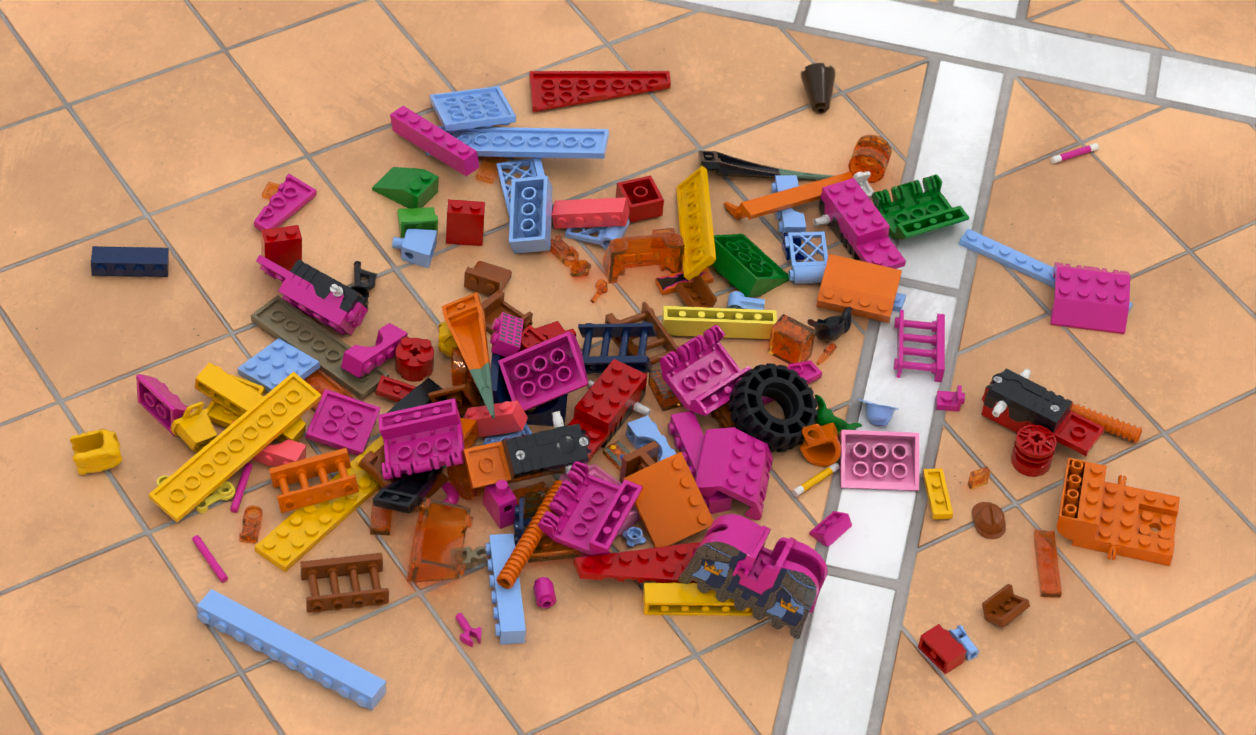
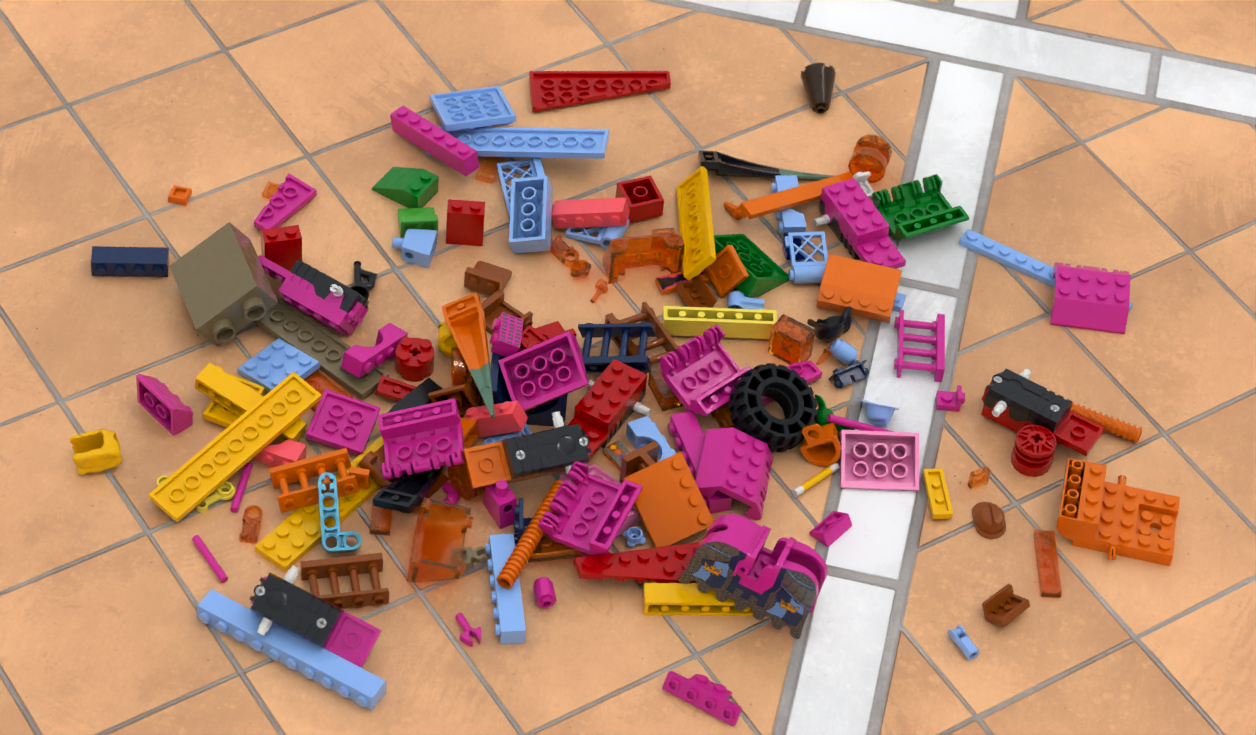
(179, 195): none -> orange tile
(194, 427): yellow container -> none
(223, 284): none -> dark tan brick
(312, 618): none -> black piece
(333, 512): none -> medium azure beam
(362, 476): none -> orange plate
(532, 497): clear orange tile -> none
(704, 695): none -> dark pink bracket
(727, 271): none -> orange plate
(842, 375): none -> dark blue hinge
(843, 351): none -> light blue brick
(854, 424): none -> dark pink bar
(942, 649): red brick -> none
(1074, 153): dark pink bar -> none

